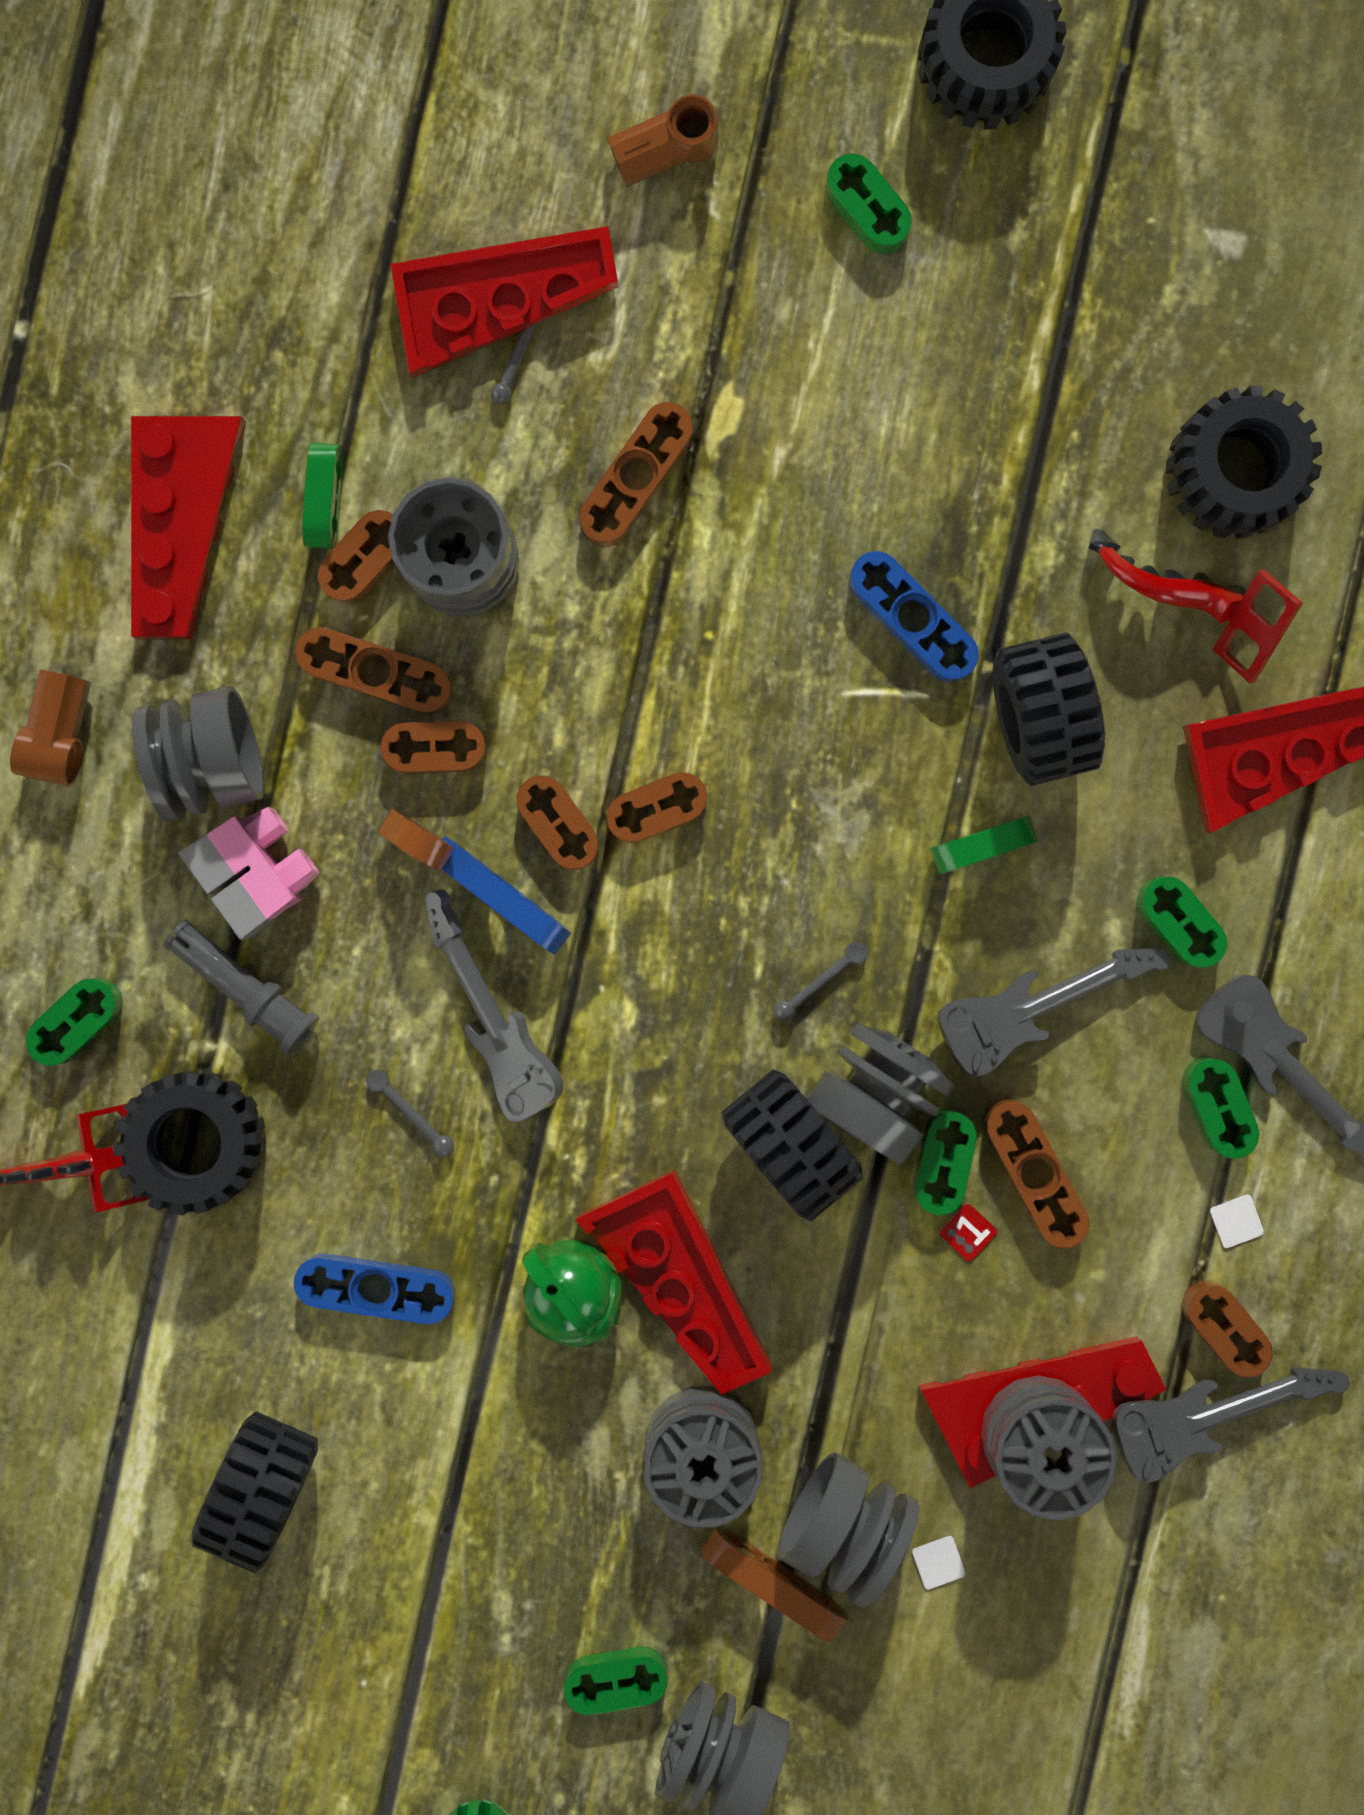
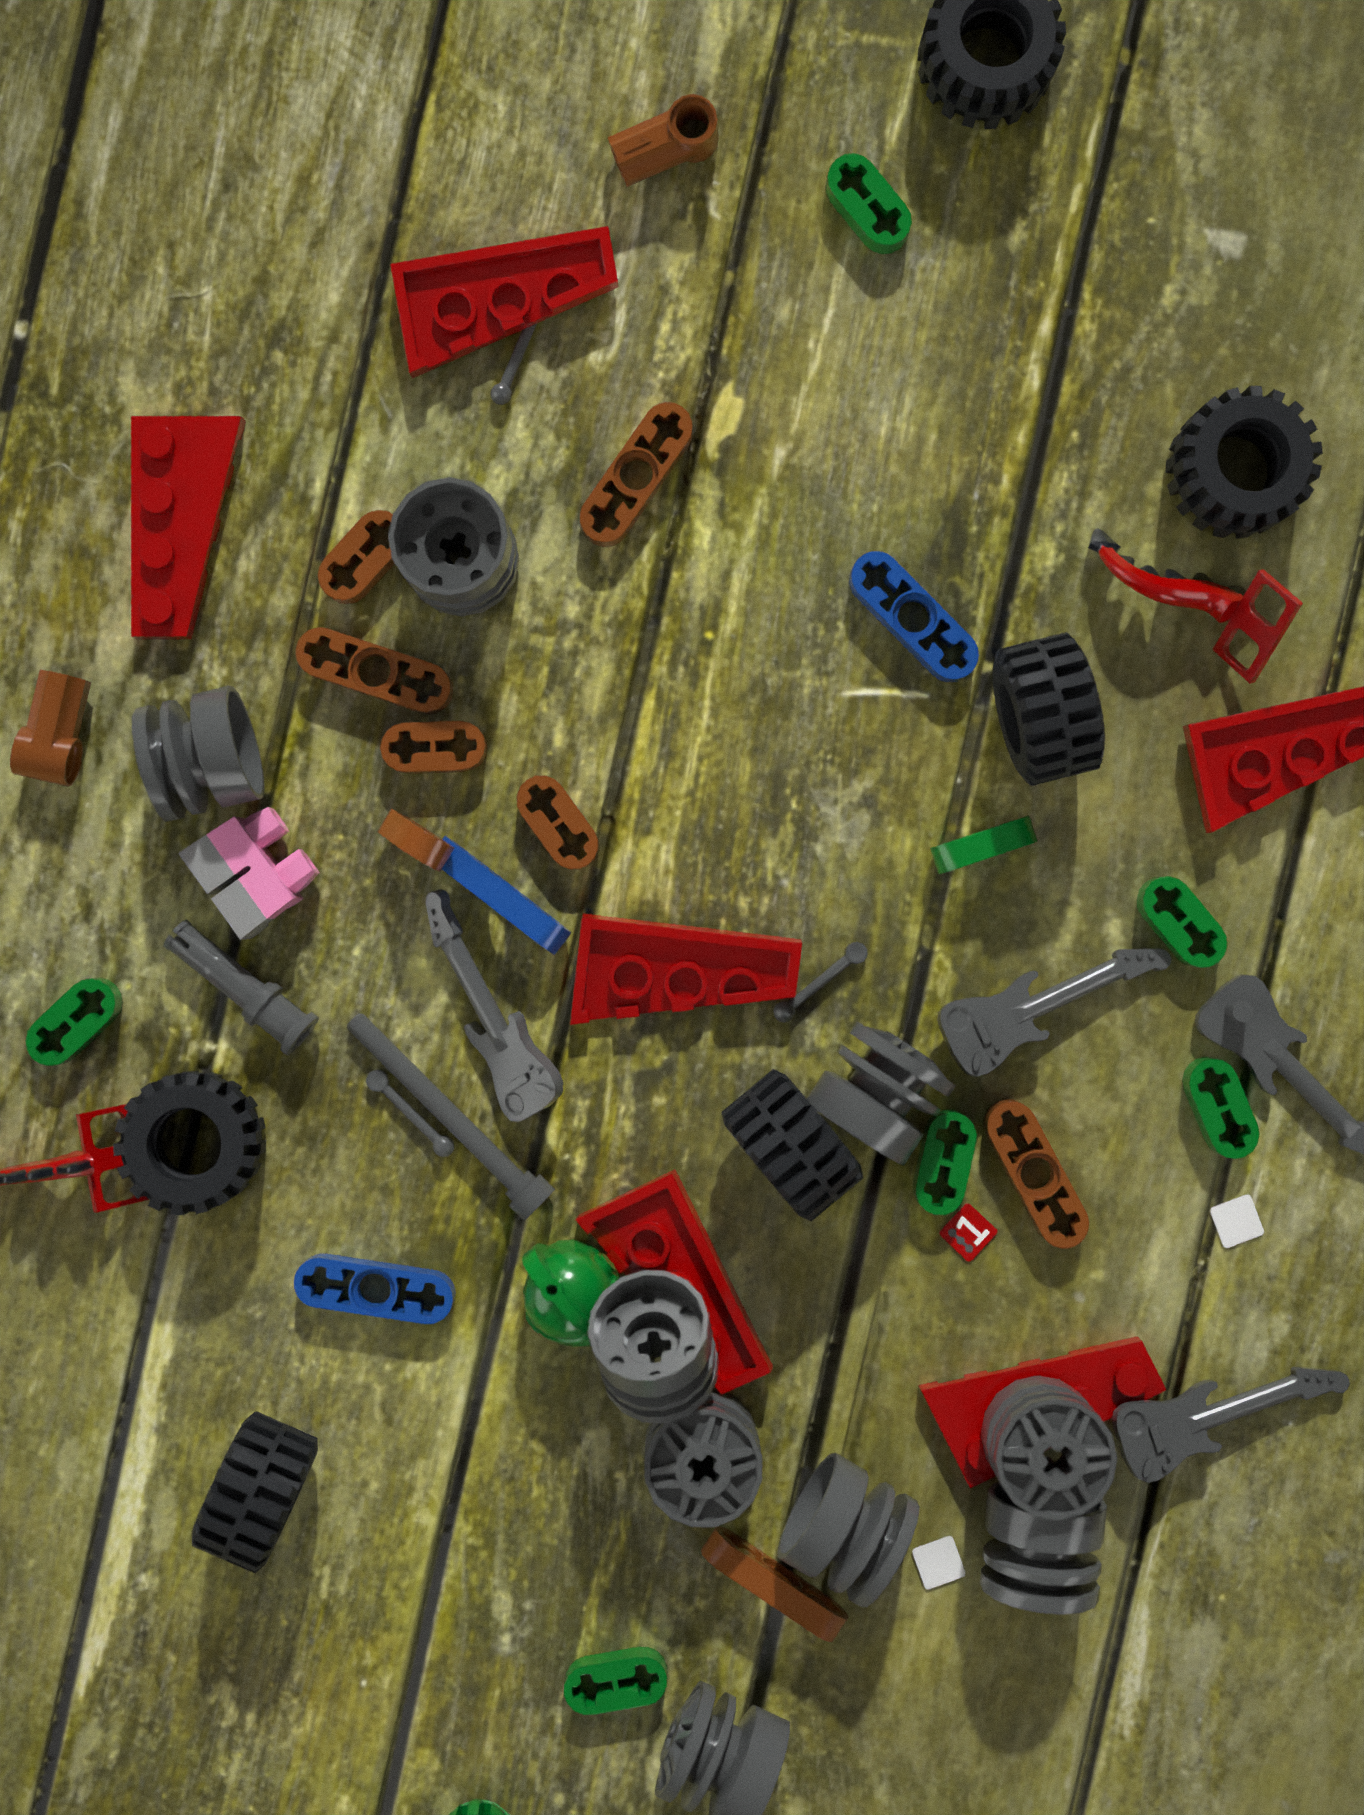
(322, 495): green beam -> none
(523, 1189): none -> dark grey piece
(649, 1319): none -> dark grey wheel
(651, 795): dark orange beam -> none
(659, 967): none -> red wing
(1040, 1560): none -> dark grey wheel
(1236, 1321): dark orange beam -> none

